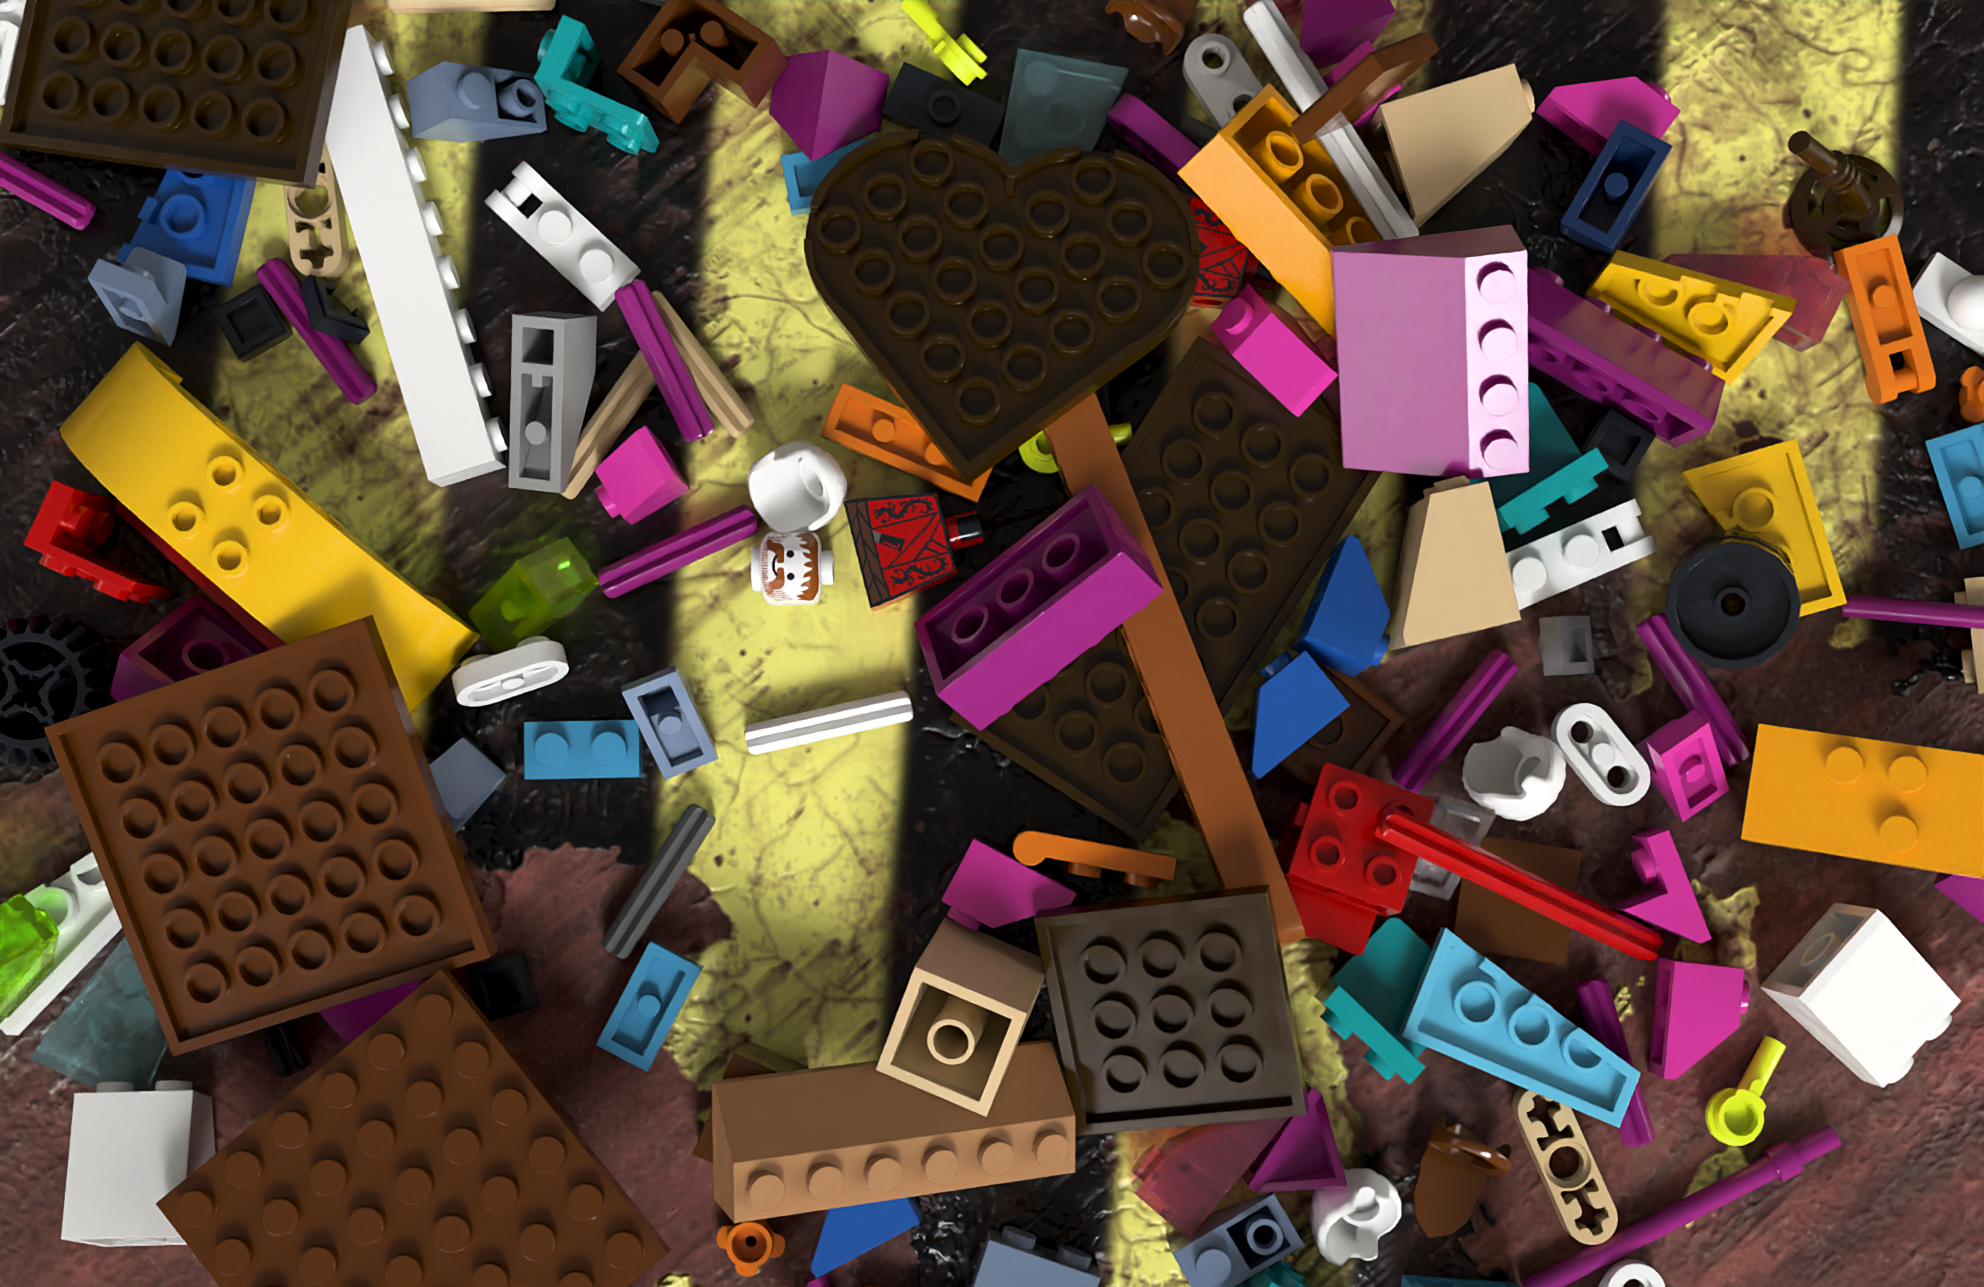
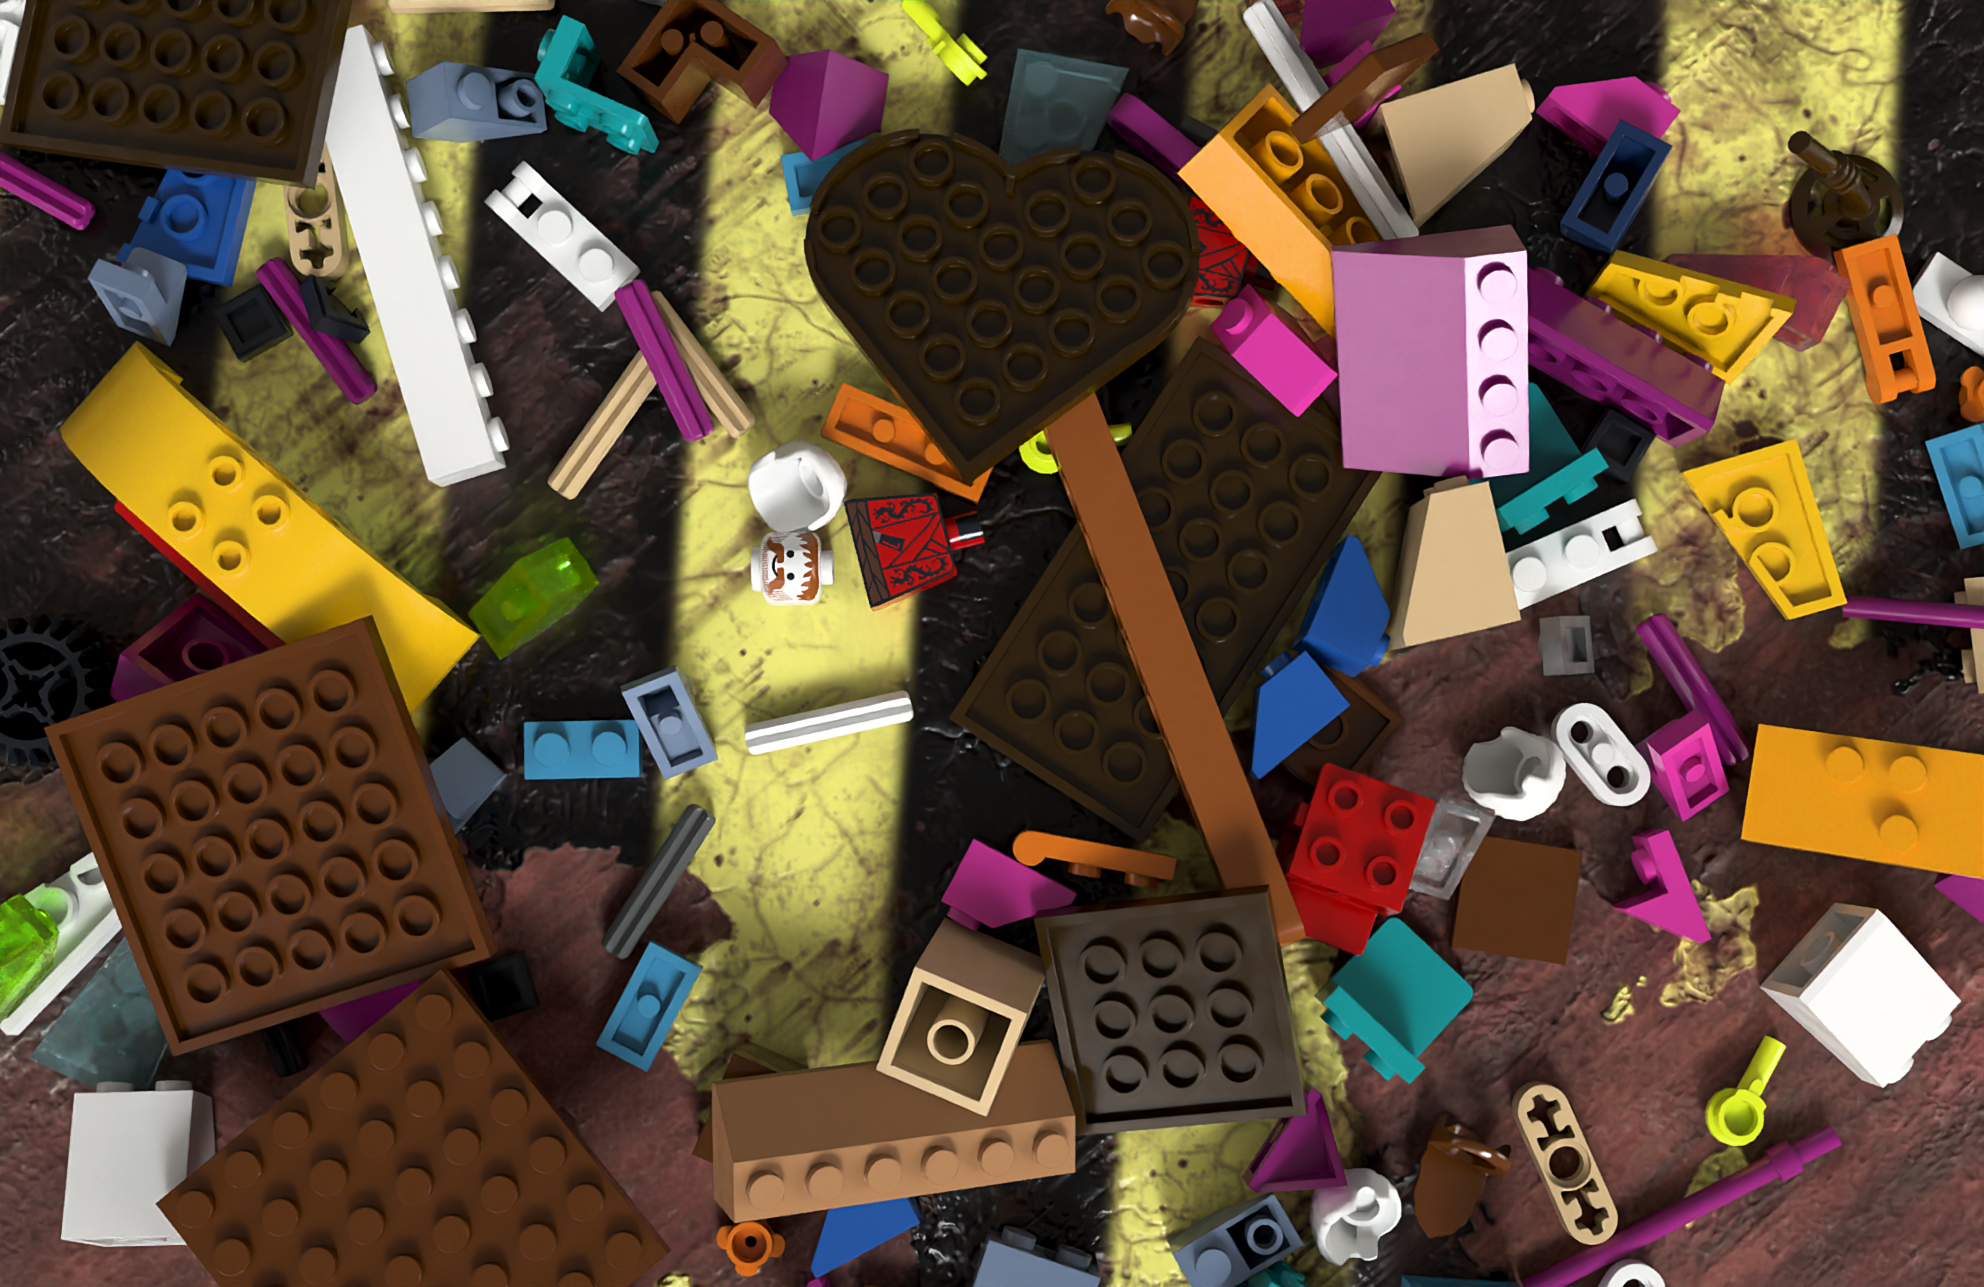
(67, 534): red bracket -> none
(510, 673): white plate -> none
(549, 395): light grey slope -> none
(639, 478): dark pink slope -> none
(678, 551): magenta axle -> none
(941, 107): black plate -> none
(1036, 608): magenta slope -> none
(1199, 1168): clear pink slope -> none
(1219, 87): white plate -> none
(1454, 721): magenta axle -> none
(1497, 1025): medium azure wing -> none
(1516, 883): red axle -> none
(1604, 1026): magenta axle -> none
(1693, 1012): dark pink slope -> none
(1740, 566): black wheel -> none

